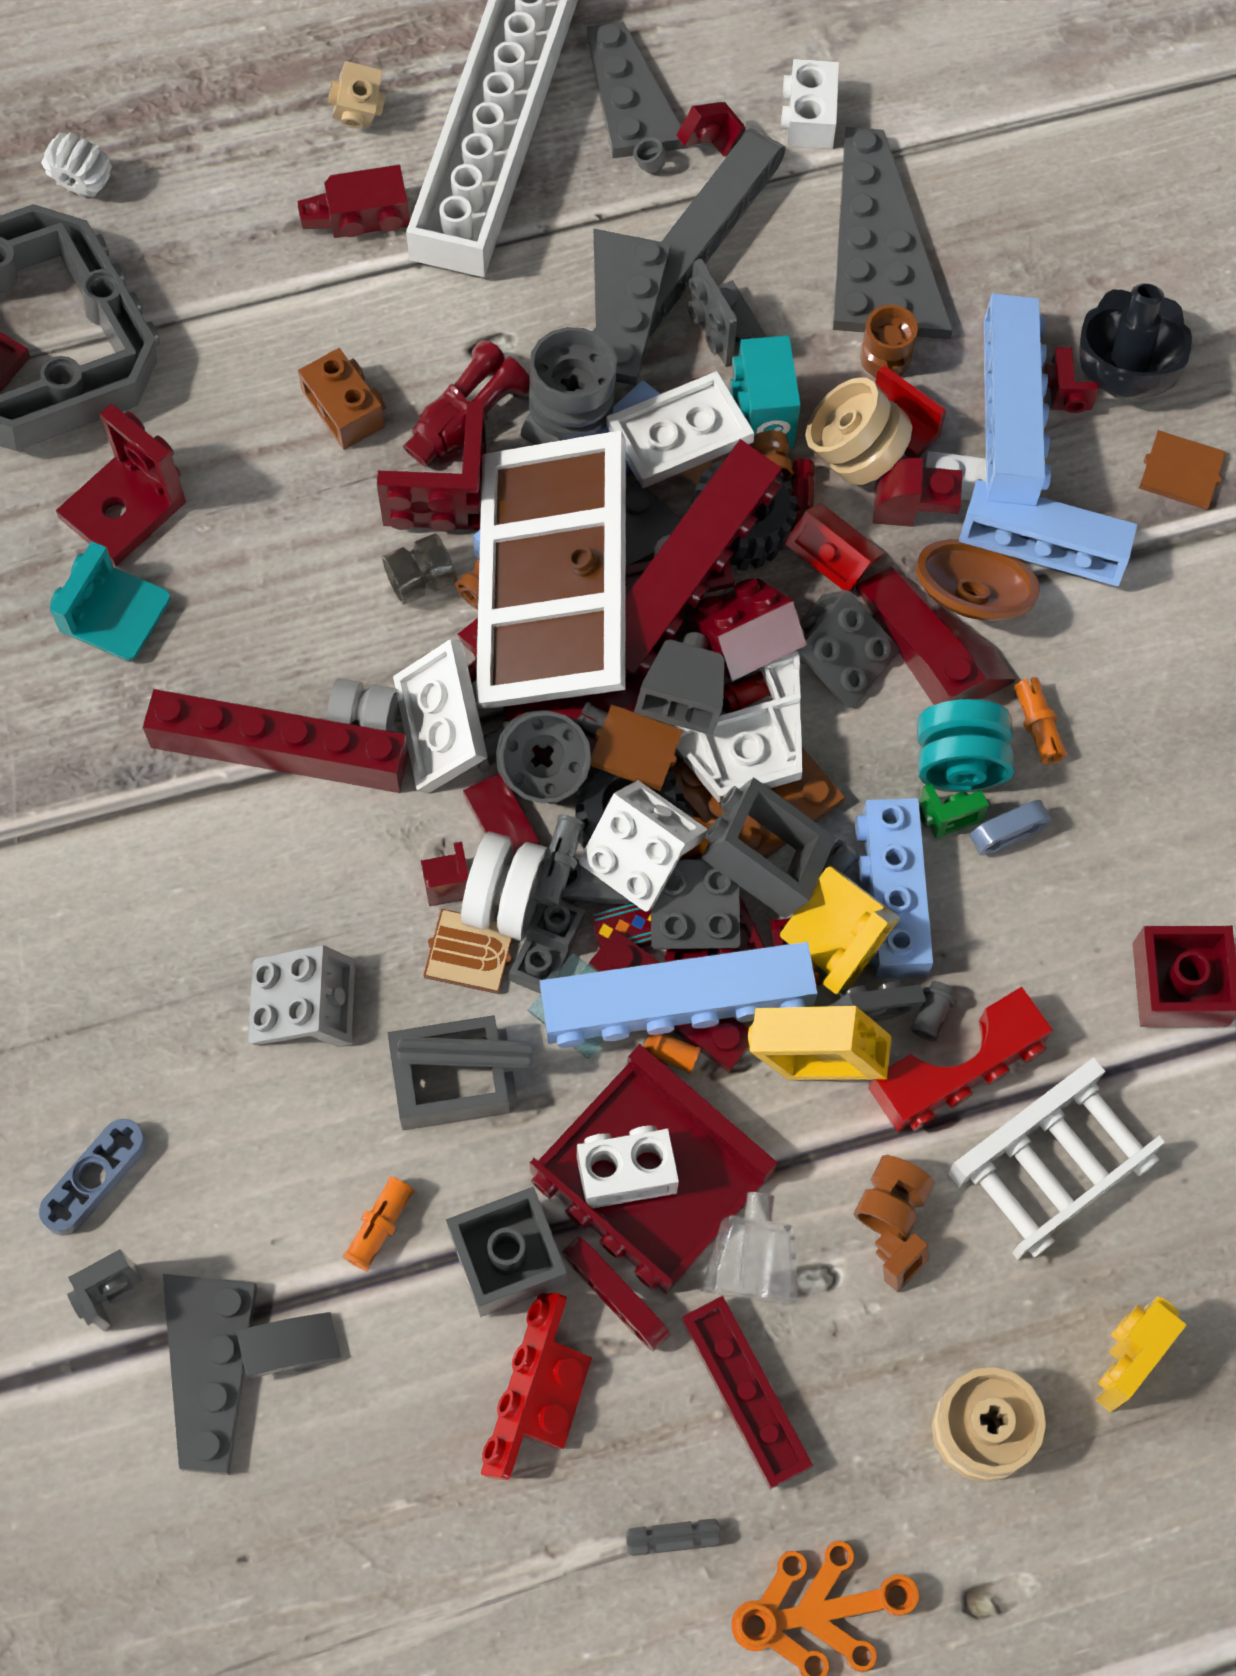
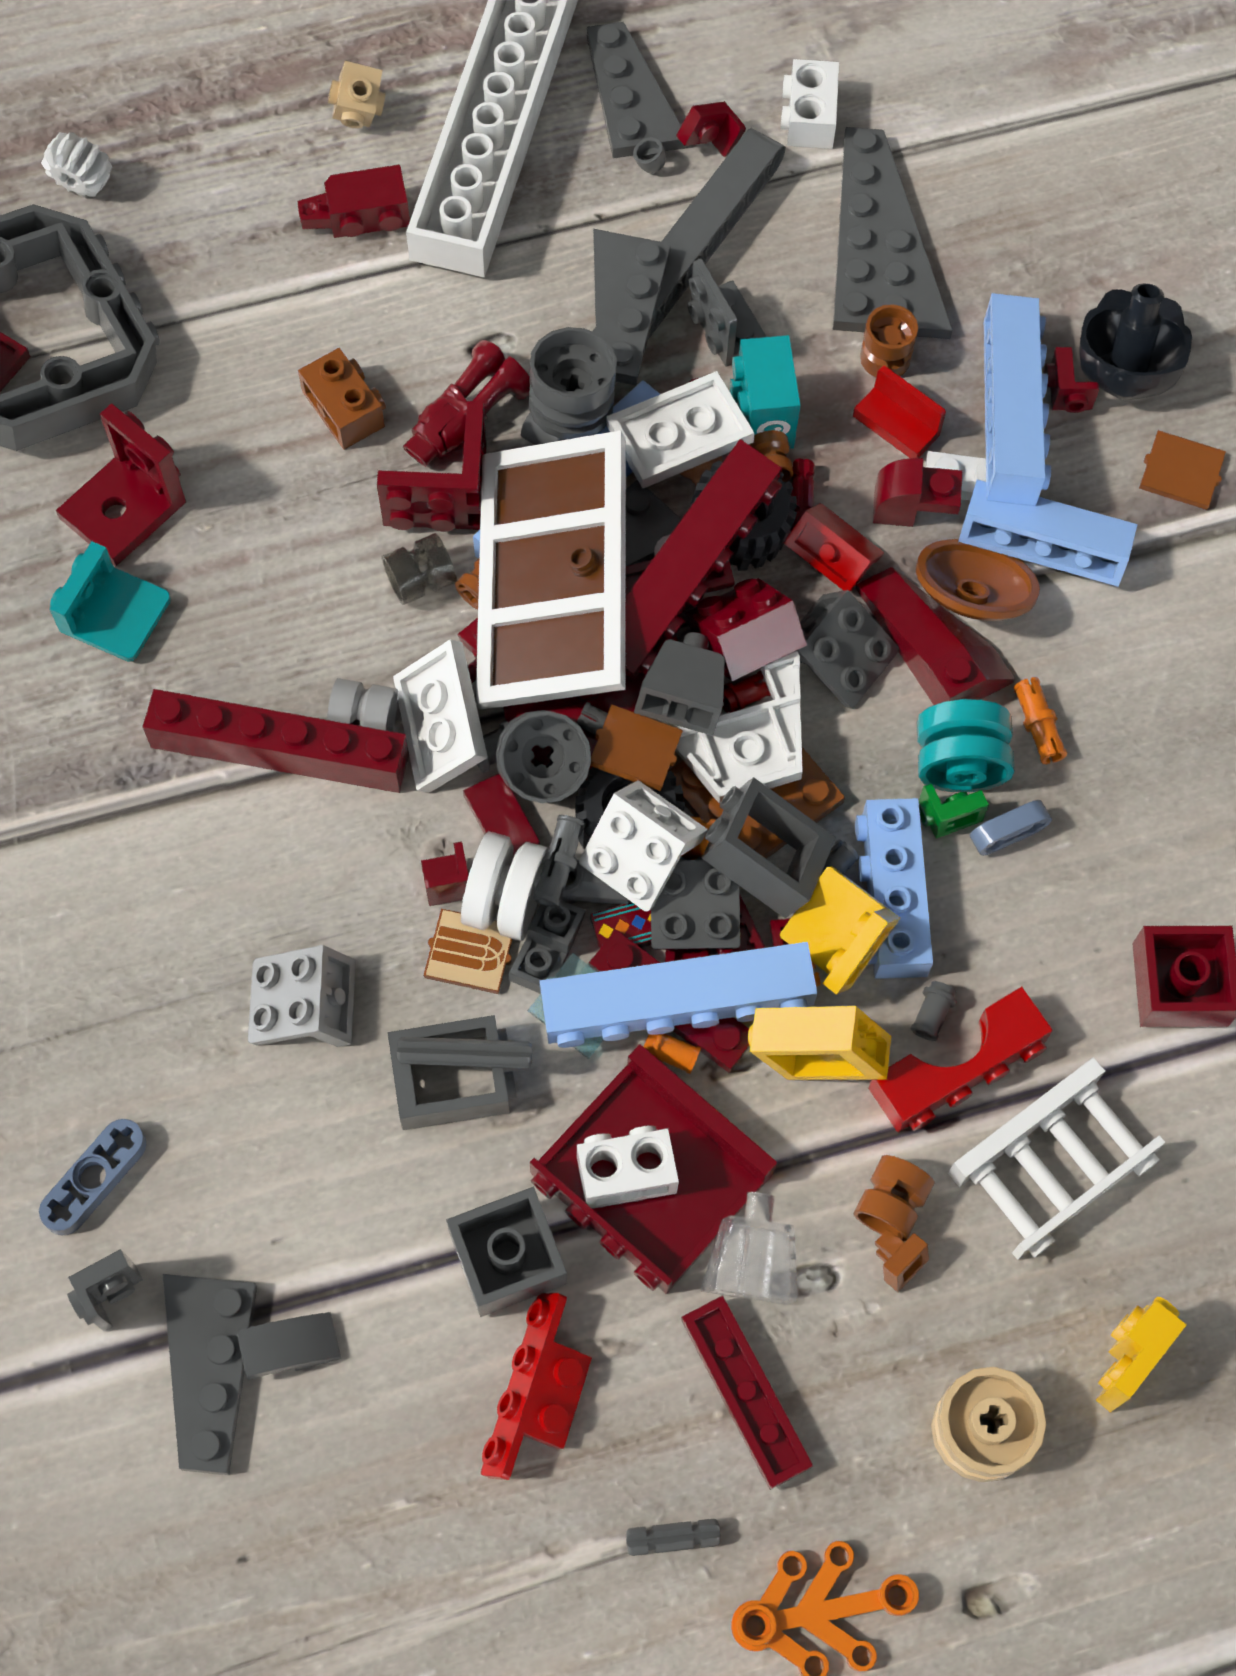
(378, 1223): orange pin -> none
(615, 1293): dark red beam -> none
(858, 431): tan wheel -> none
(883, 1002): dark grey wing -> none

